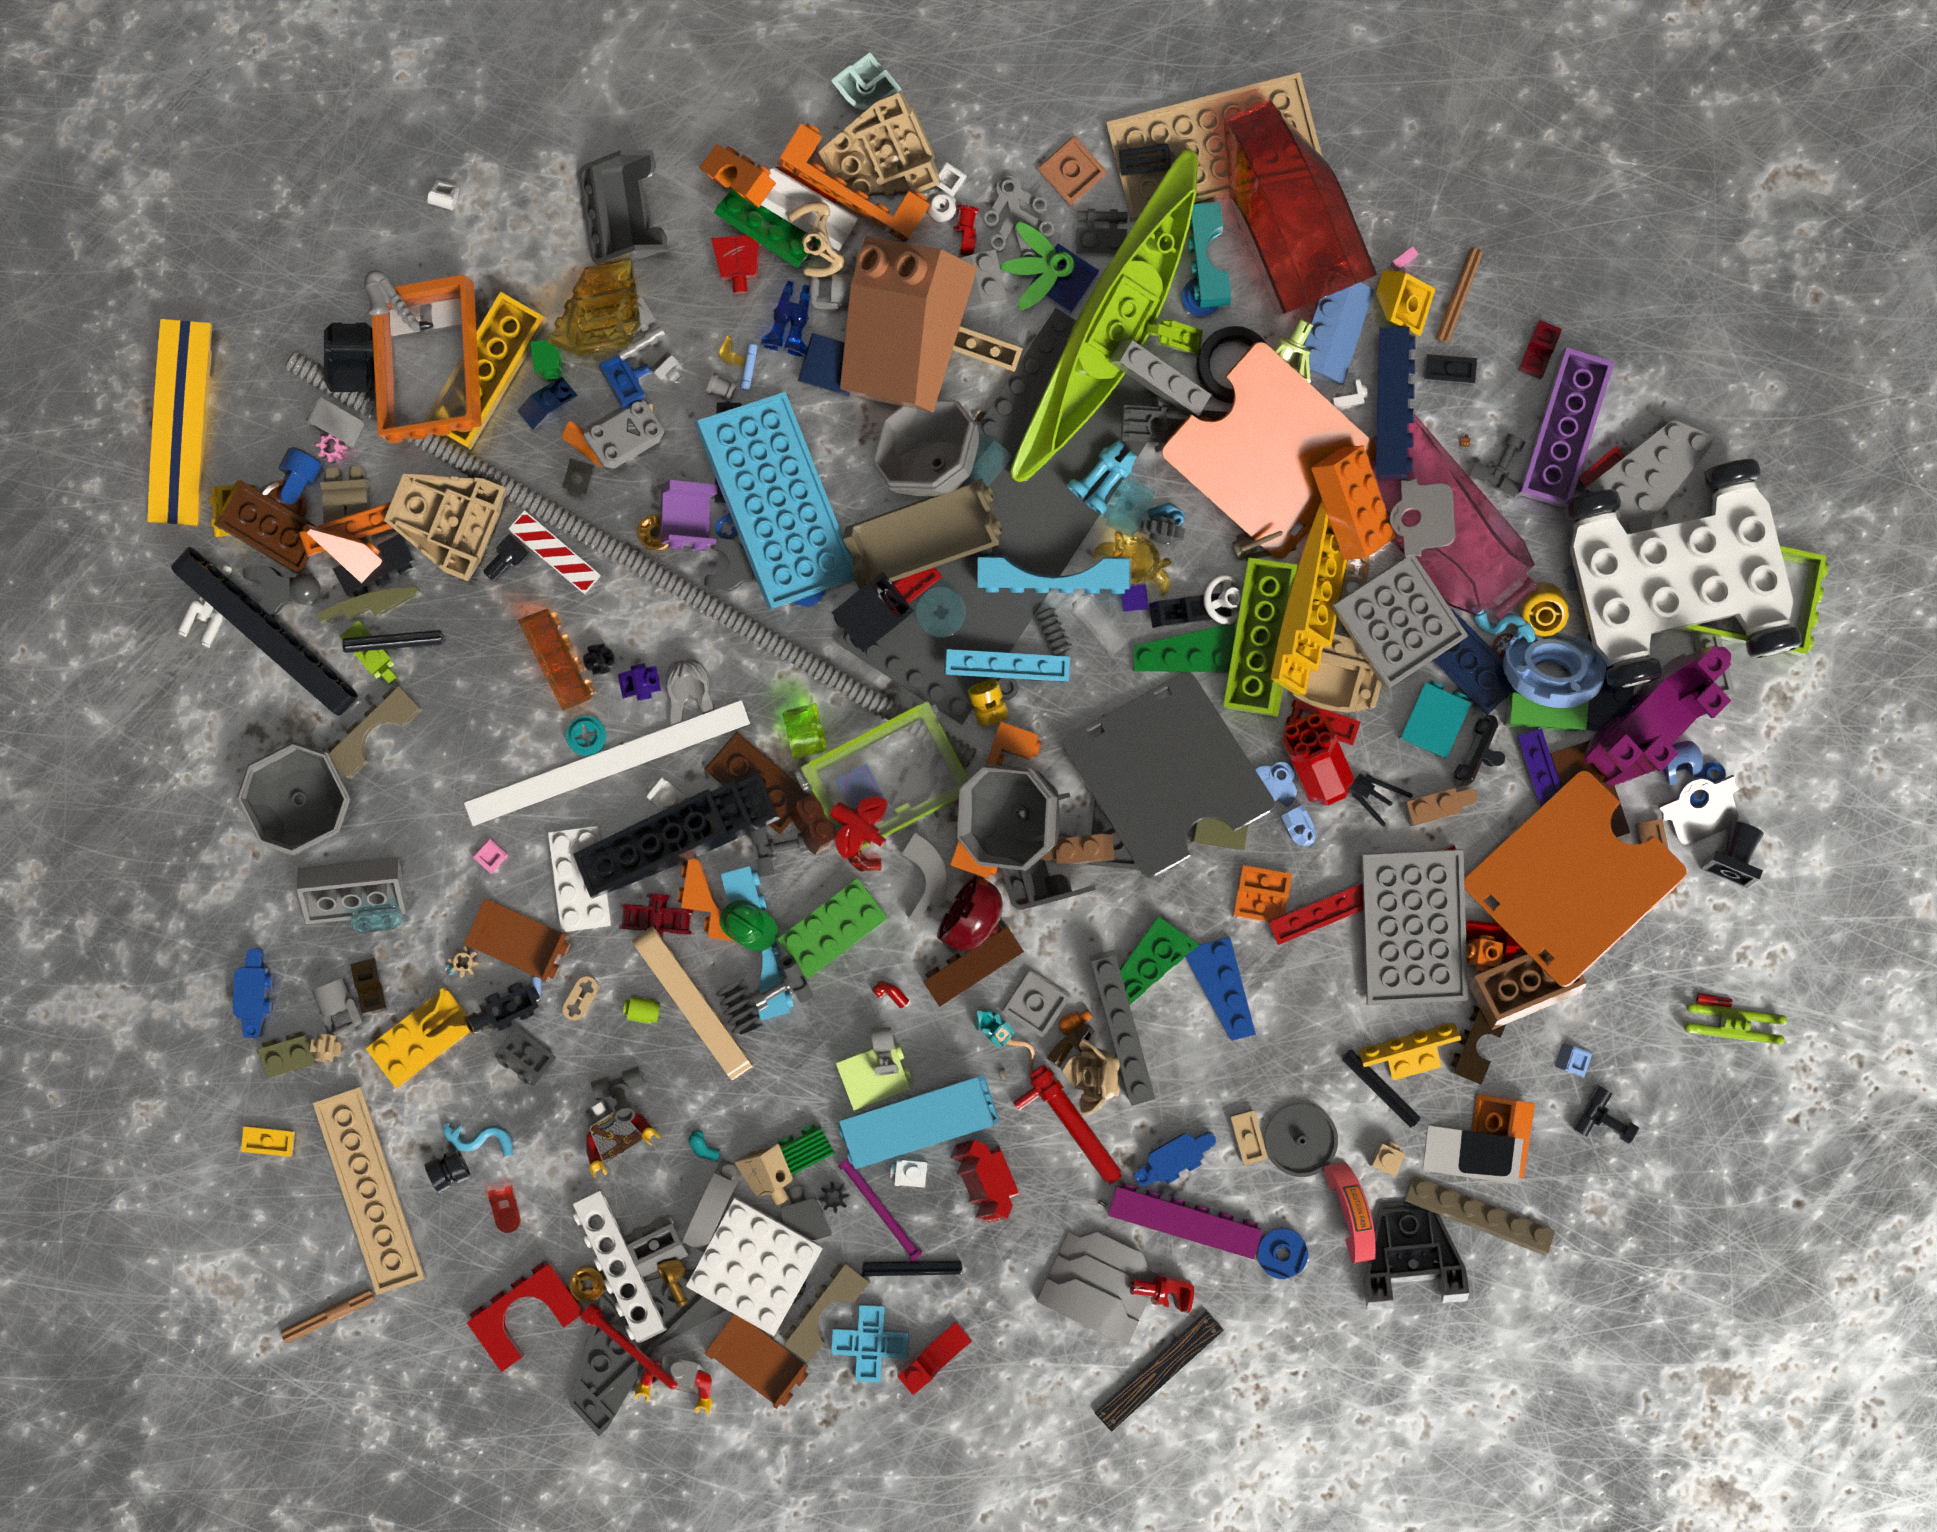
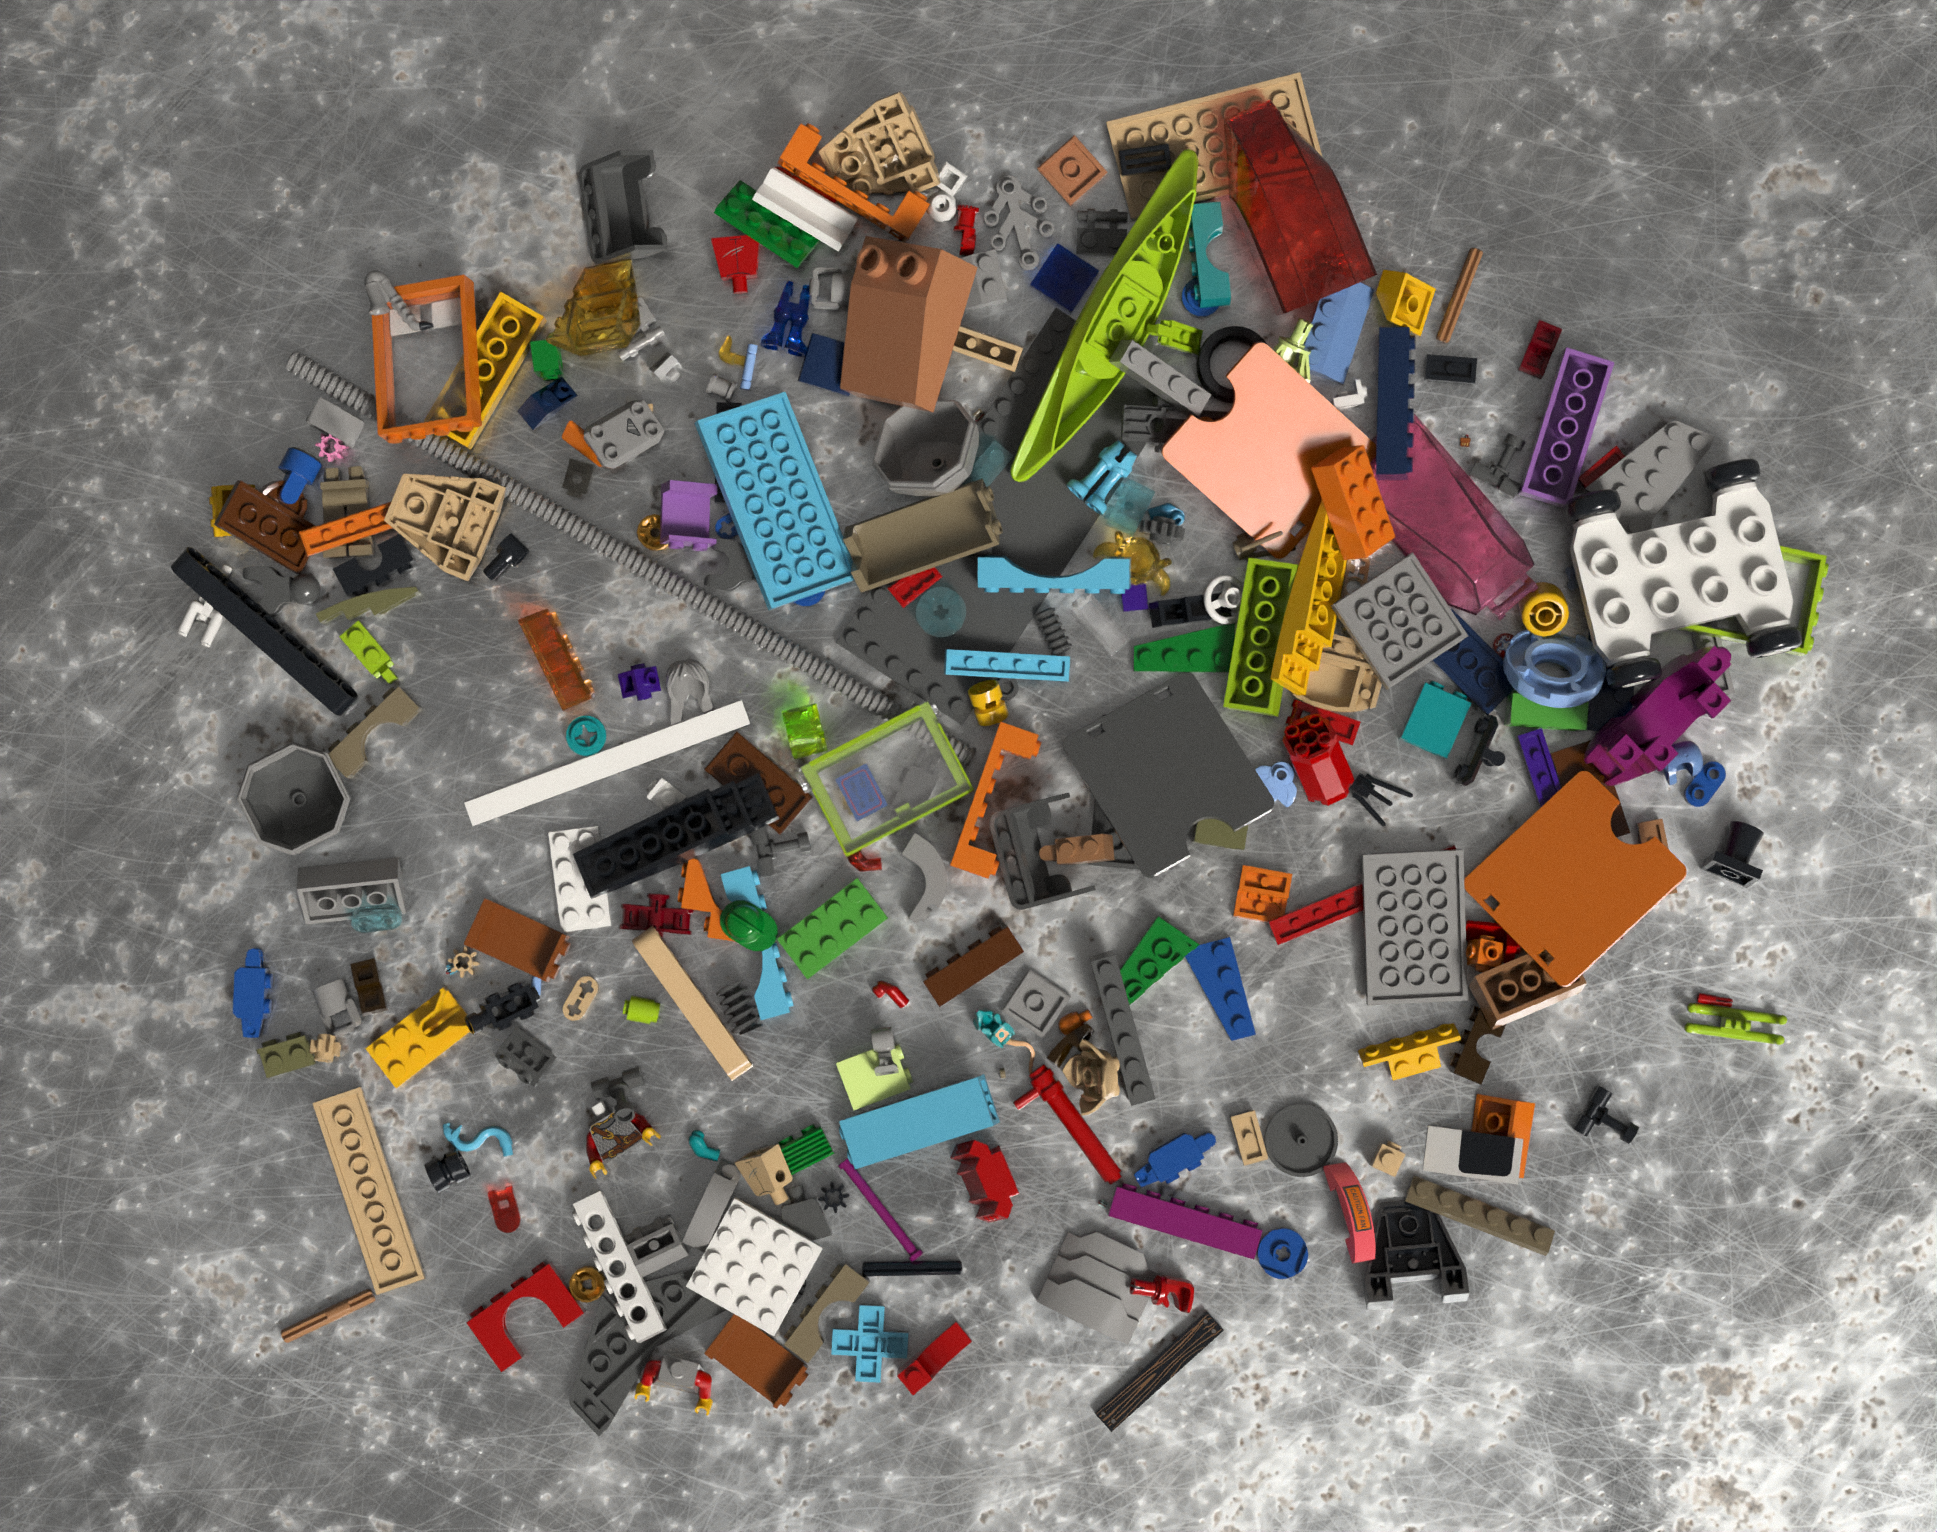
(179, 422): yellow slope -> none
(268, 1141): yellow plate -> none
(348, 357): black shield -> none
(350, 552): slope -> none
(392, 641): black axle -> none
(443, 195): white brick -> none
(490, 855): bright pink tile -> none
(554, 552): tile -> none
(593, 1316): red piece -> none
(598, 659): black gear -> none
(624, 379): blue plate -> none
(670, 1273): pearl gold bar -> none
(739, 173): orange arch -> none
(790, 981): dark grey bar -> none
(810, 820): copper brick -> none
(823, 212): tan piece -> none
(858, 825): red plant -> none
(865, 83): light aqua brick -> none
(872, 612): black brick -> none
(909, 1173): white bracket -> none
(972, 916): dark red cylinder -> none
(992, 821): dark grey rock -> none
(1033, 265): bright green plant -> none
(1299, 826): light blue rock -> none
(1389, 1096): black axle -> none
(1404, 259): bright pink tile -> none
(1437, 520): light grey piece -> none
(1438, 805): medium nougat brick -> none
(1524, 628): medium azure animal -> none
(1573, 1059): light blue slope -> none
(1712, 817): piece -> none

